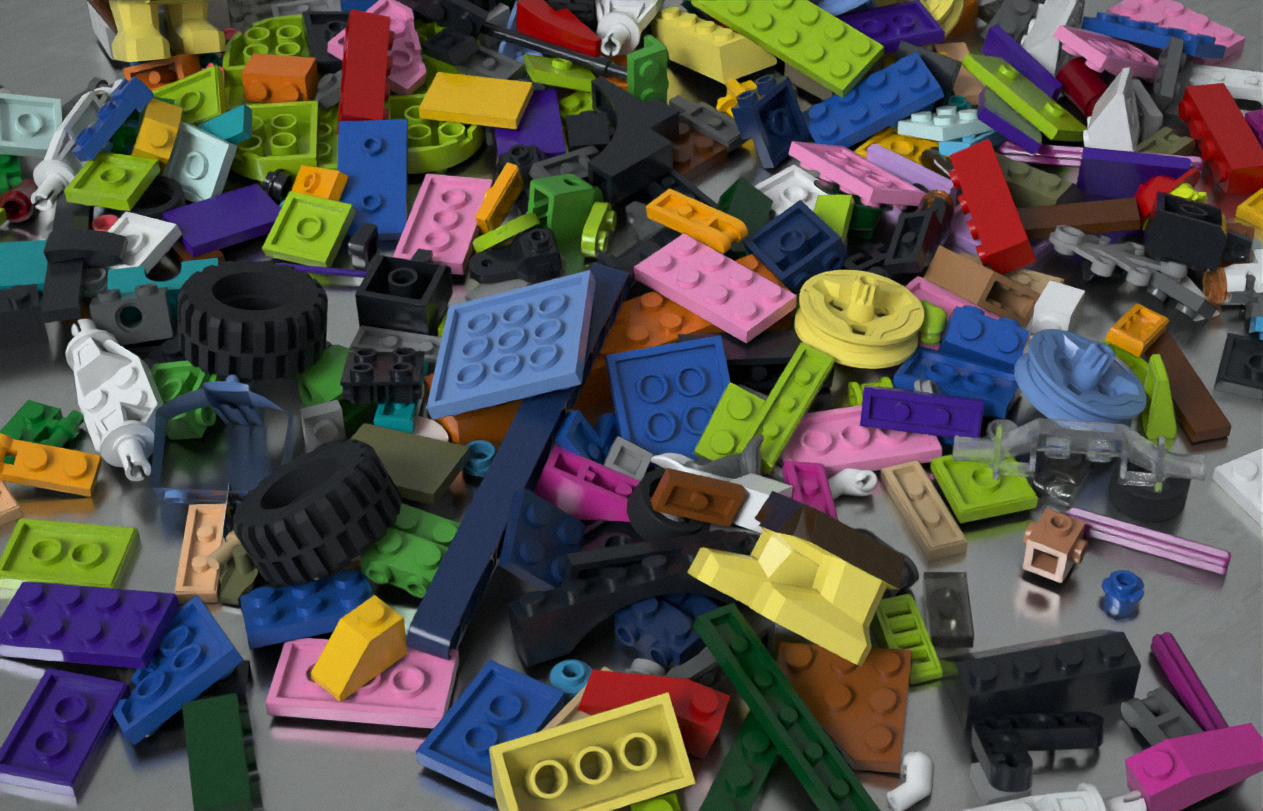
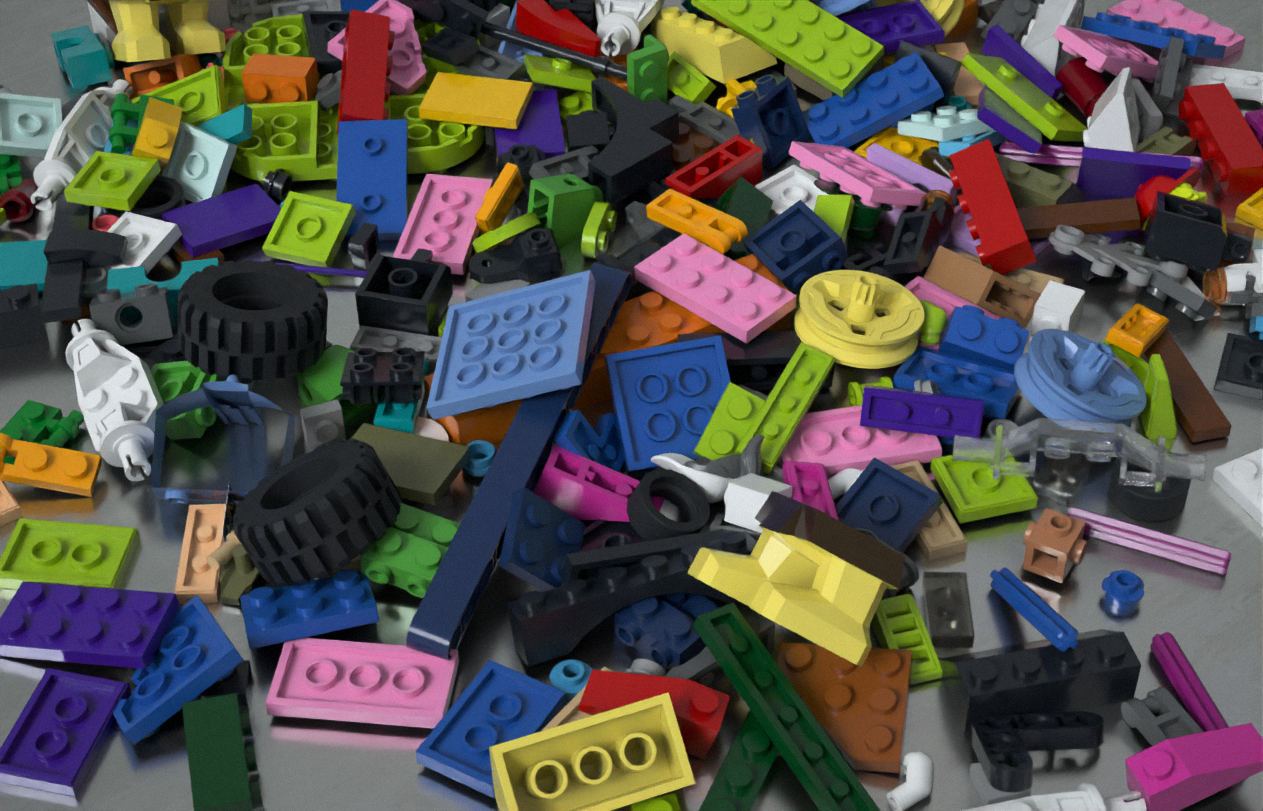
(82, 56): none -> teal arch
(128, 99): blue plate -> none
(320, 182): light orange plate -> none
(360, 648): yellow slope -> none
(628, 459): light grey plate -> none
(687, 81): none -> lime plate
(697, 497): dark orange plate -> none
(719, 169): none -> red slope
(888, 505): none -> dark blue plate
(1034, 609): none -> blue axle

